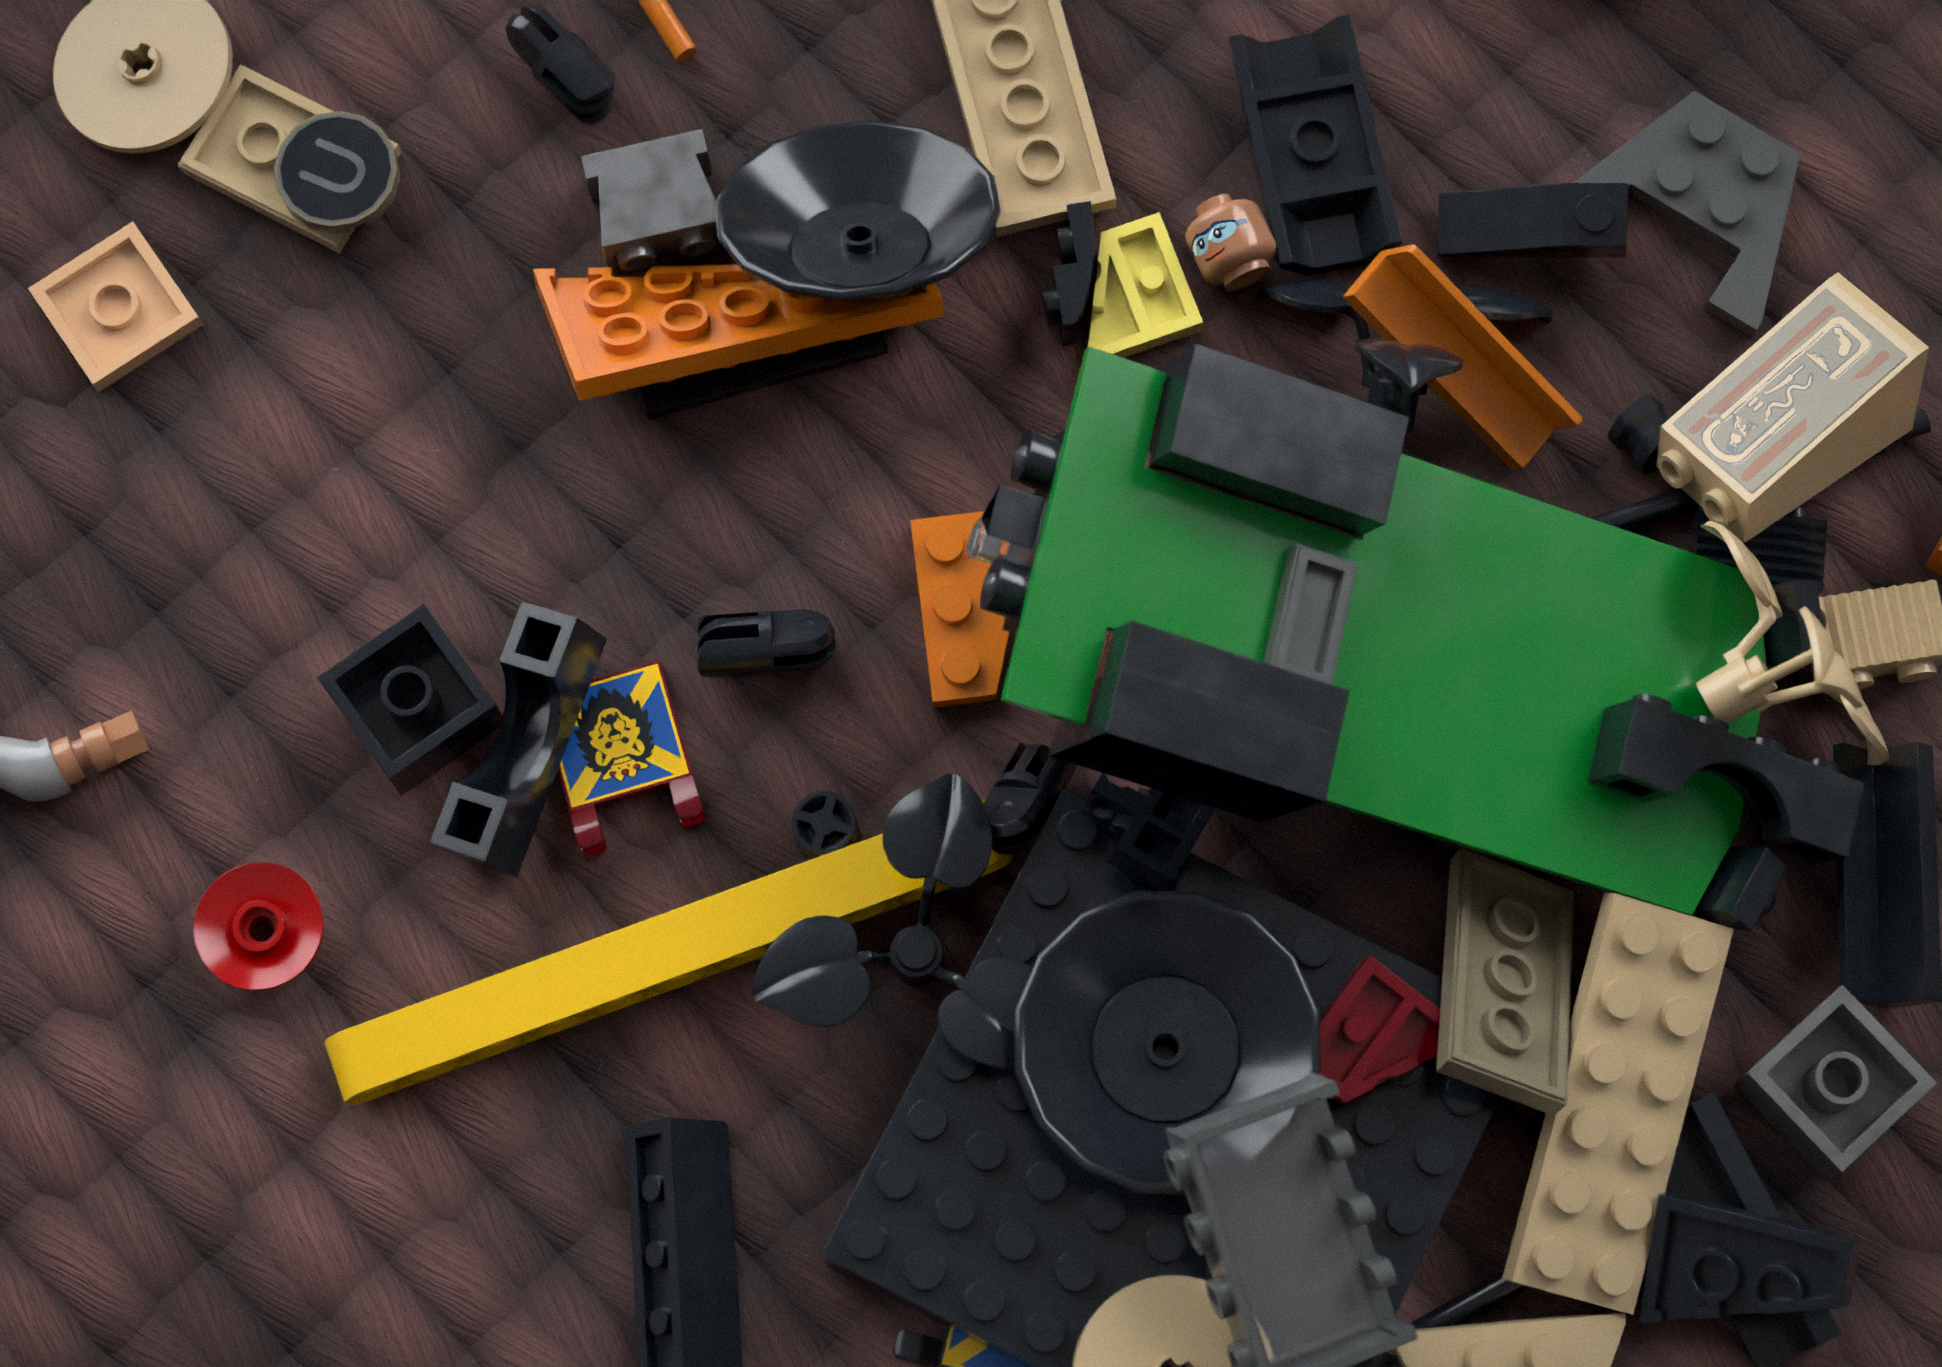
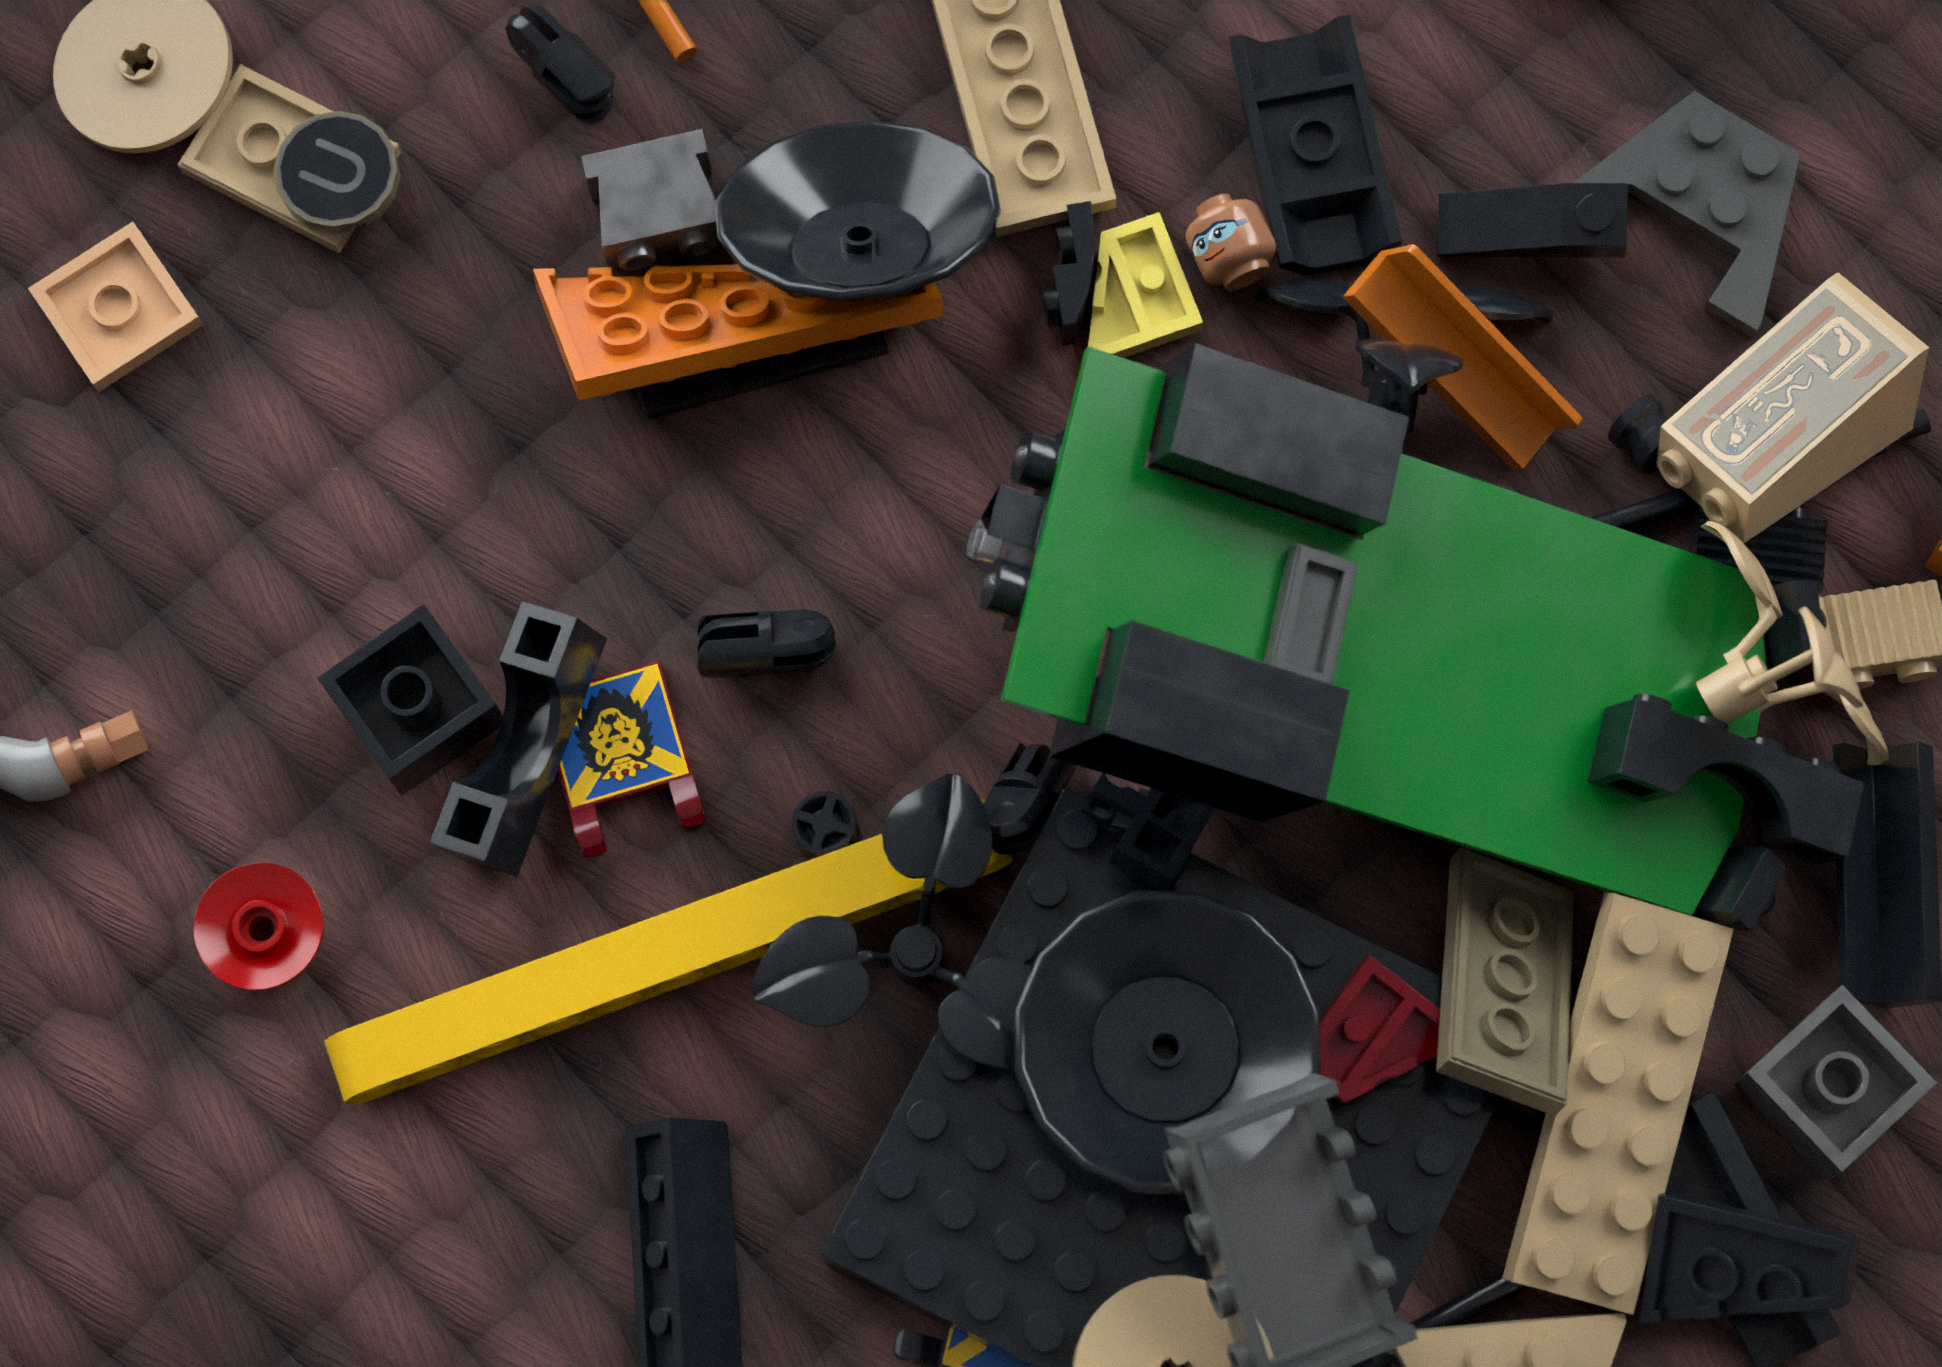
(961, 639): orange wing -> none

